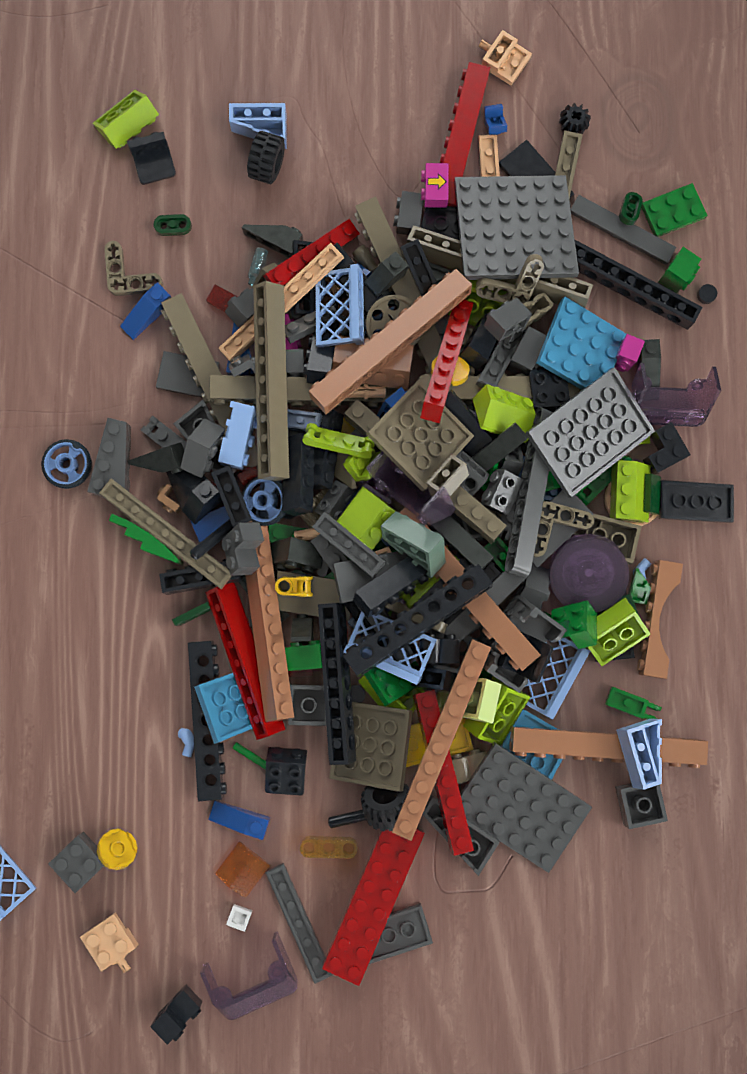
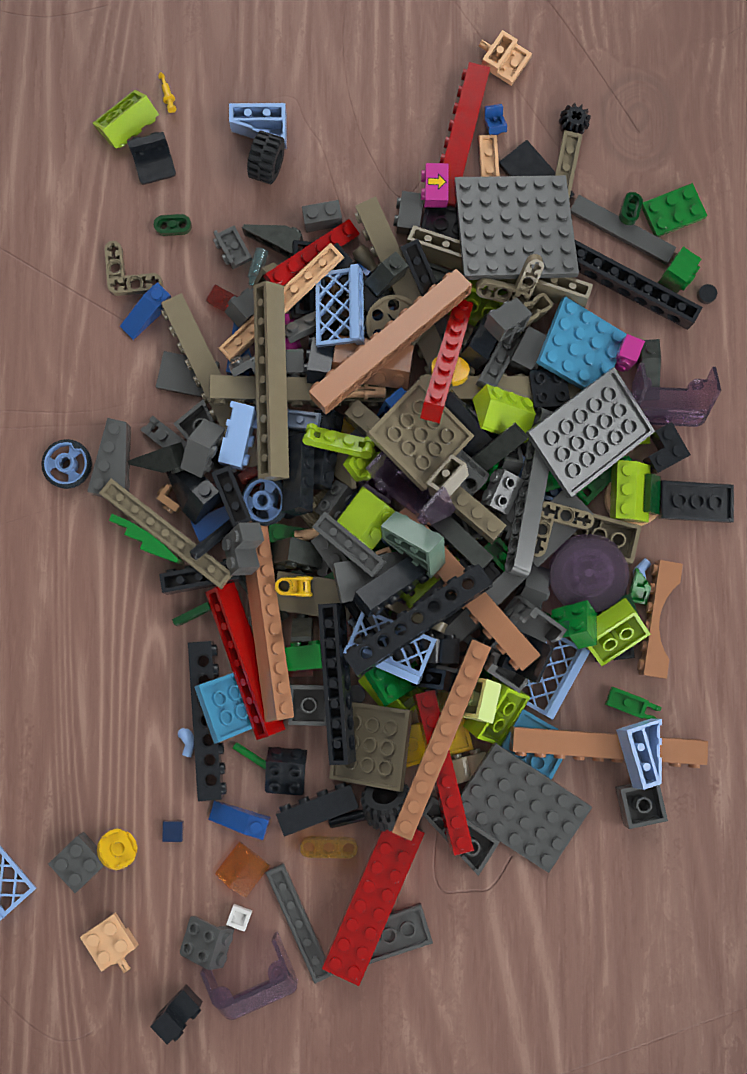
(168, 97): none -> yellow piece
(172, 831): none -> dark blue tile
(206, 943): none -> dark grey bracket
(232, 246): none -> dark grey bracket
(317, 809): none -> black brick
(322, 216): none -> dark grey brick

